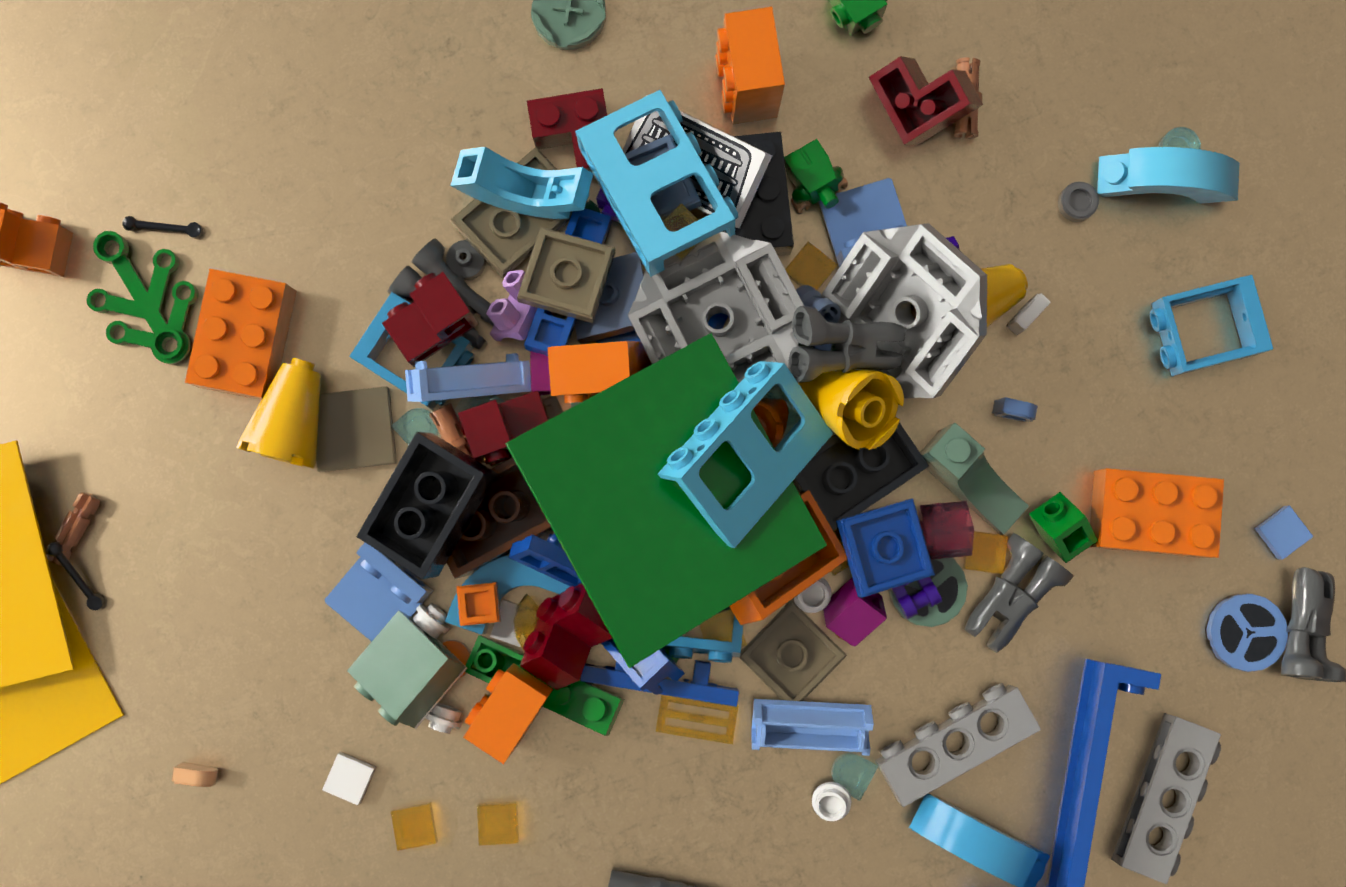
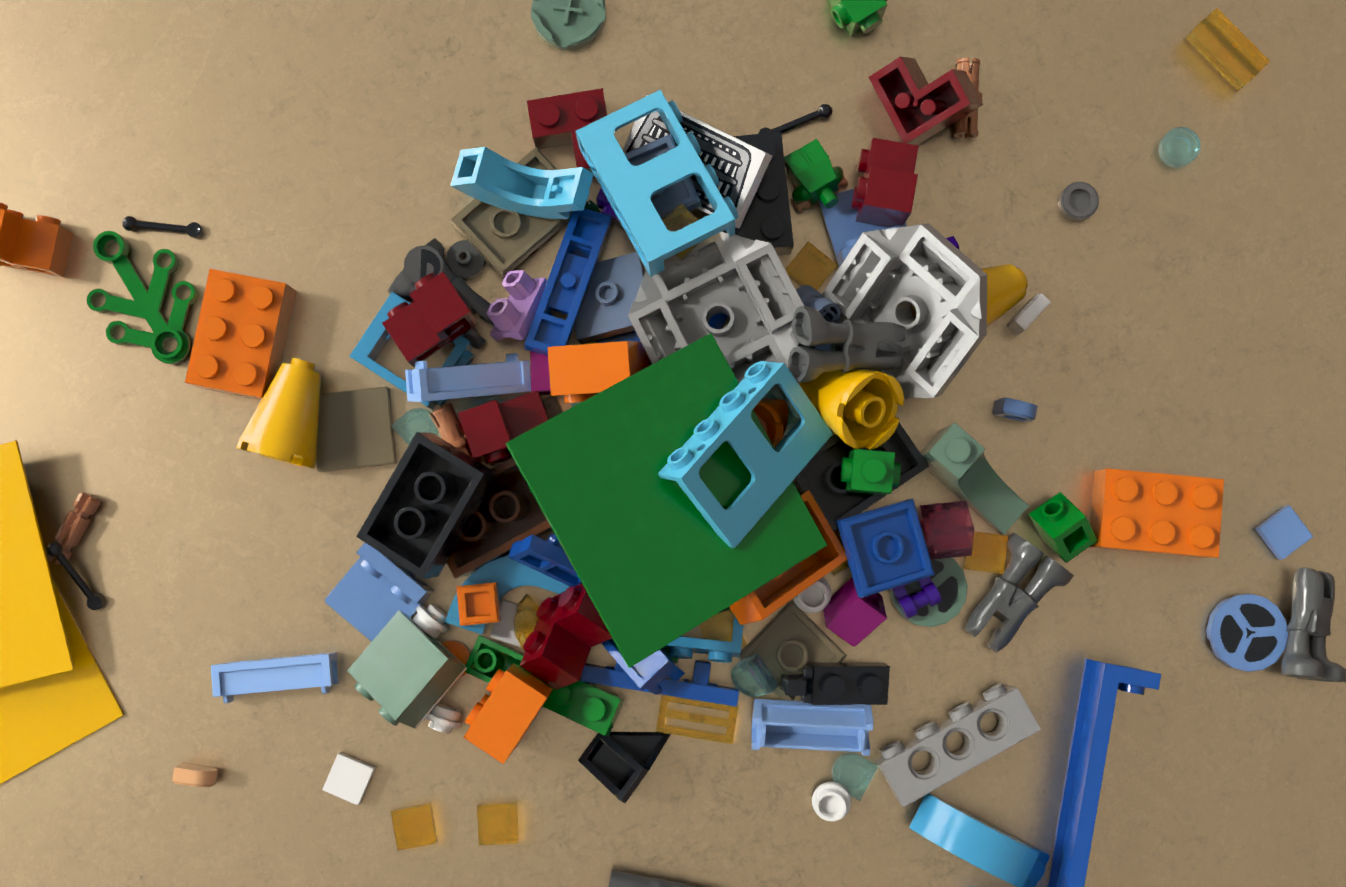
(274, 675): none -> light blue container
(421, 262): none -> dark grey tile
(566, 275): dark tan tile -> none
(622, 759): none -> black slope
(750, 65): orange brick -> none
(753, 677): none -> clear light blue tile
(824, 111): none -> black hinge
(839, 683): none -> black hinge
(870, 472): none -> green brick
(888, 183): none -> dark red brick
(1147, 809): light grey brick -> none
(1170, 170): medium azure arch -> none
(1227, 49): none -> clear yellow panel
(1246, 314): dark azure window -> none

